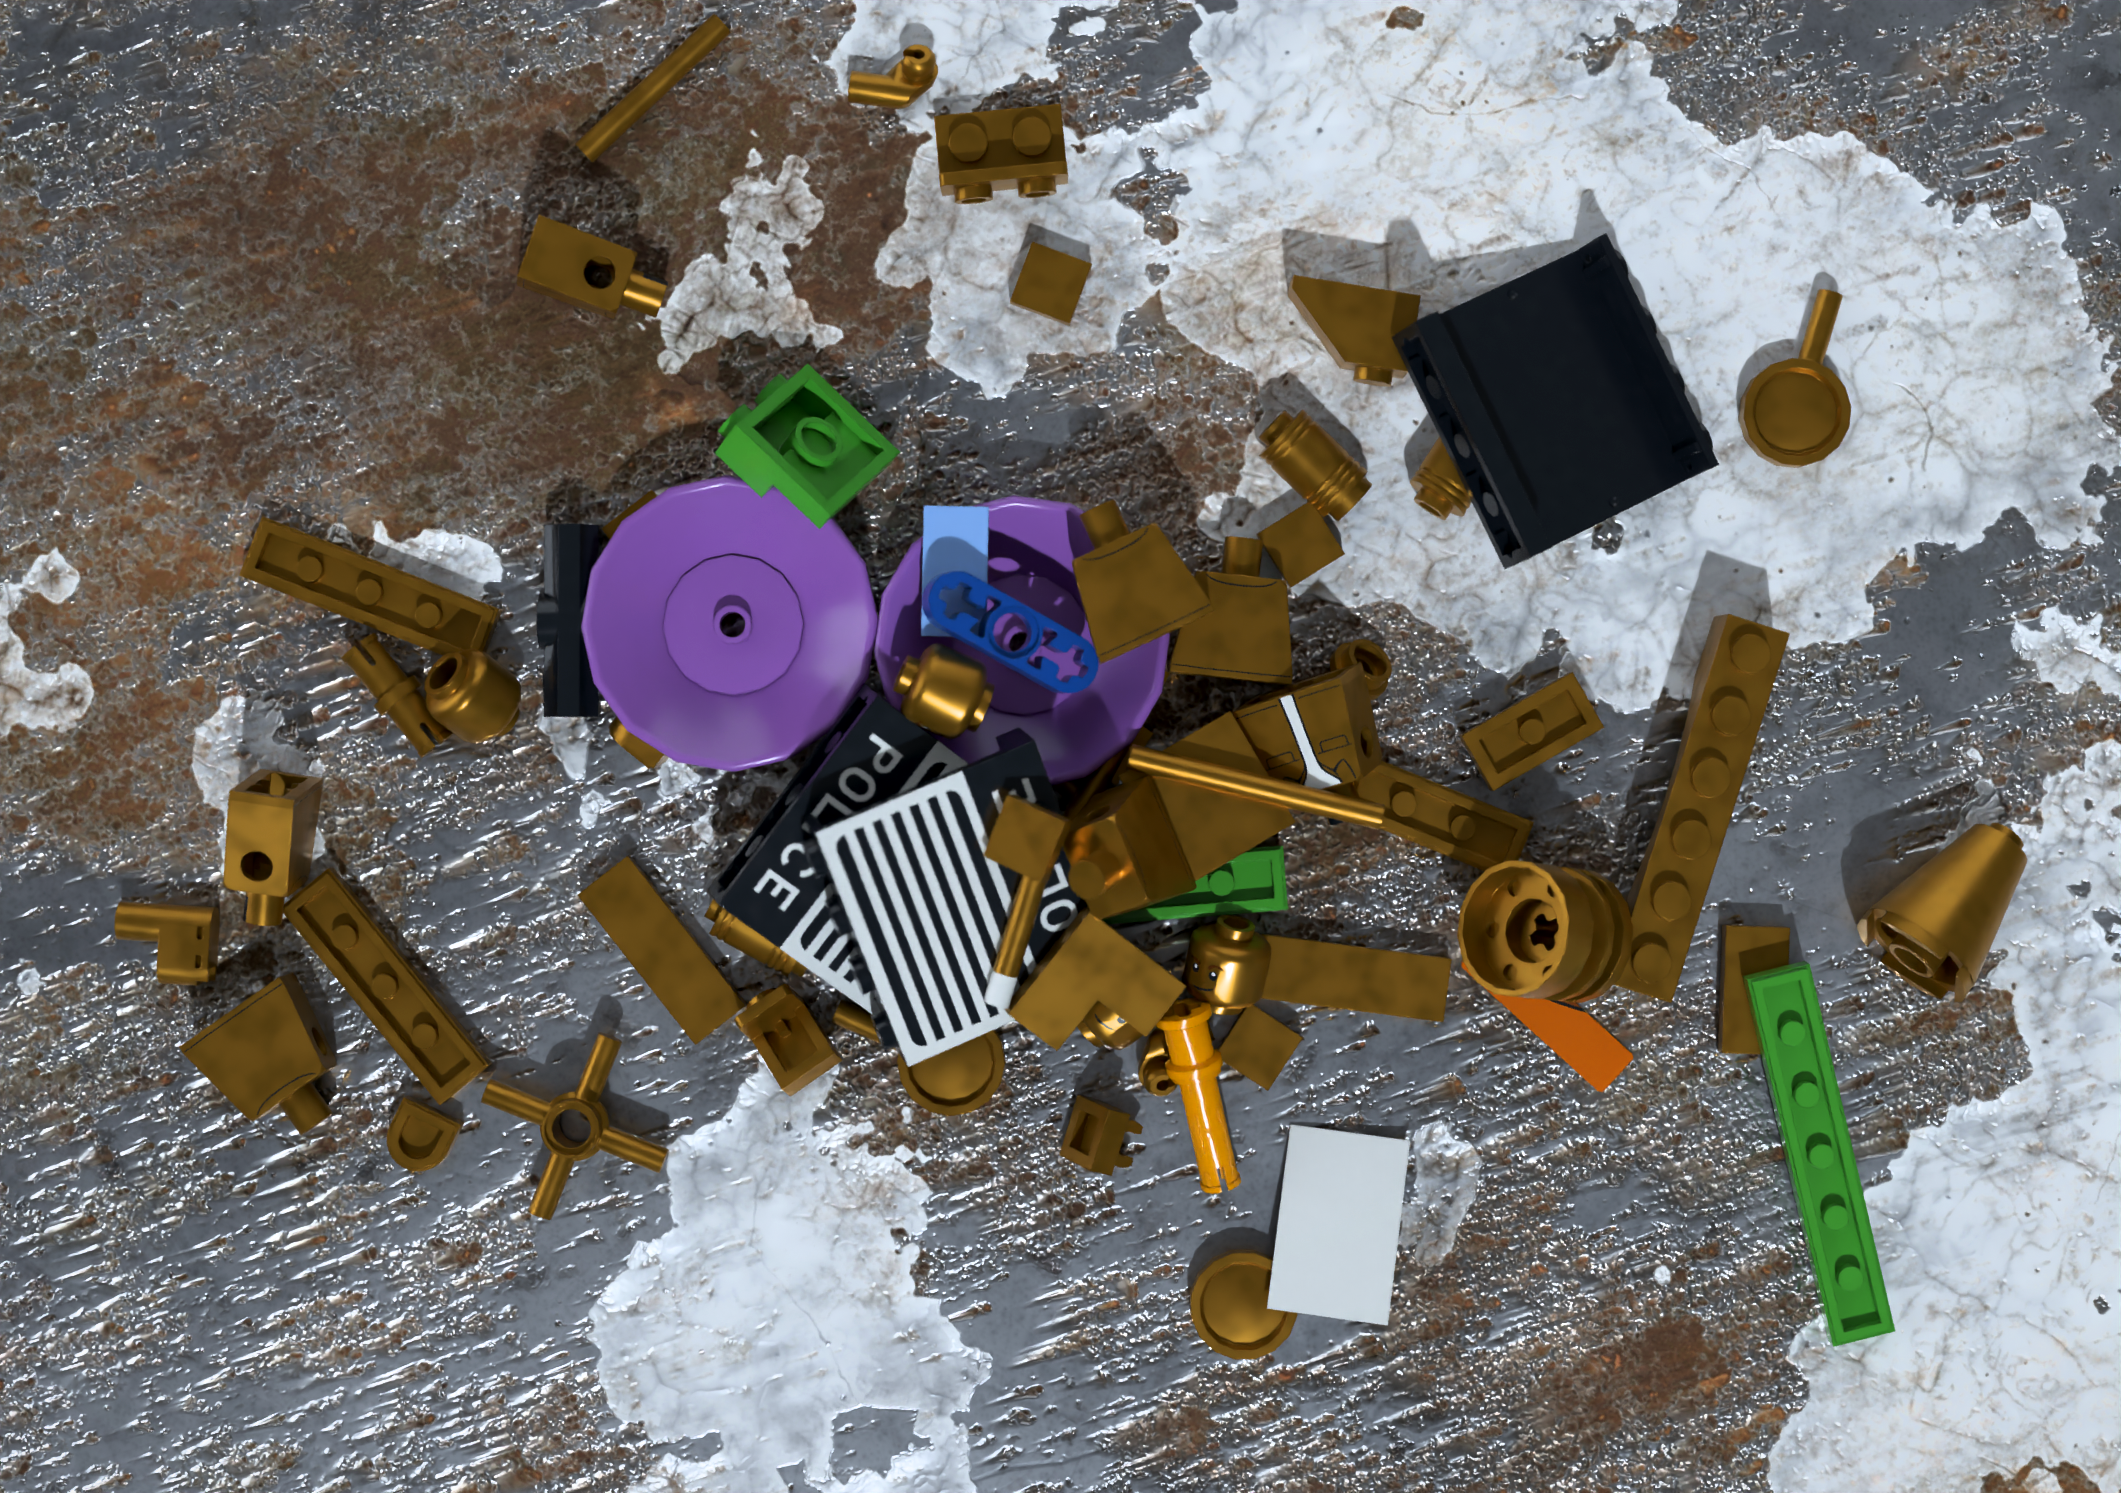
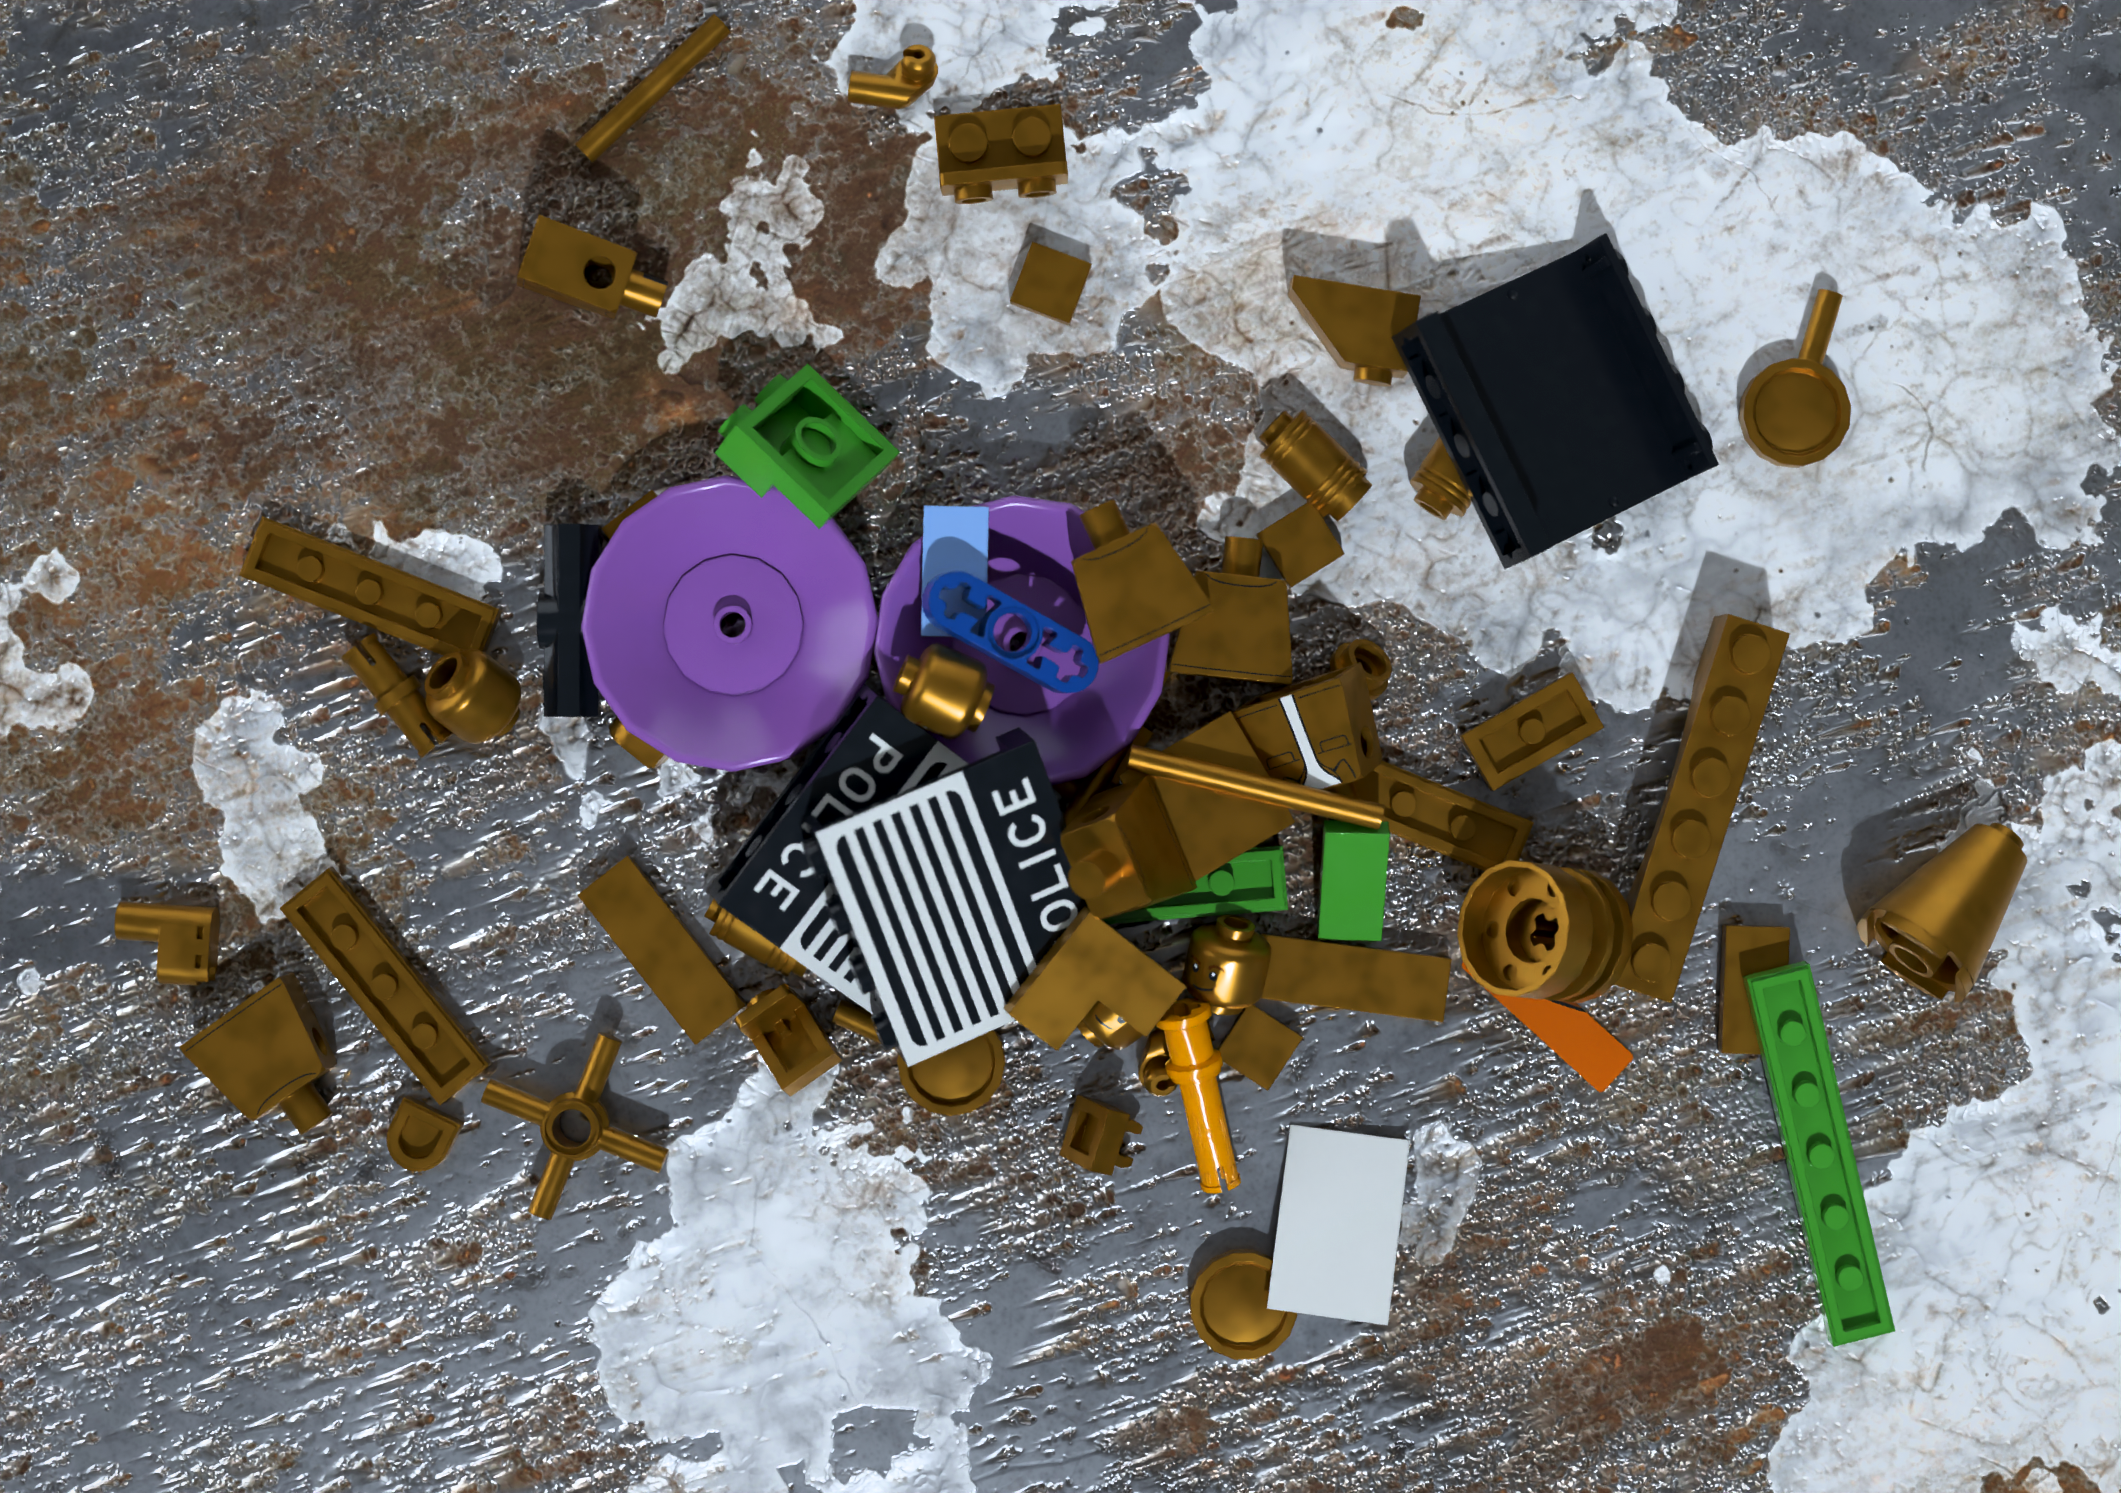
(270, 840): pearl gold torso -> none
(1014, 942): pearl gold bar -> none
(1027, 838): pearl gold tile -> none
(1352, 881): none -> bright green tile

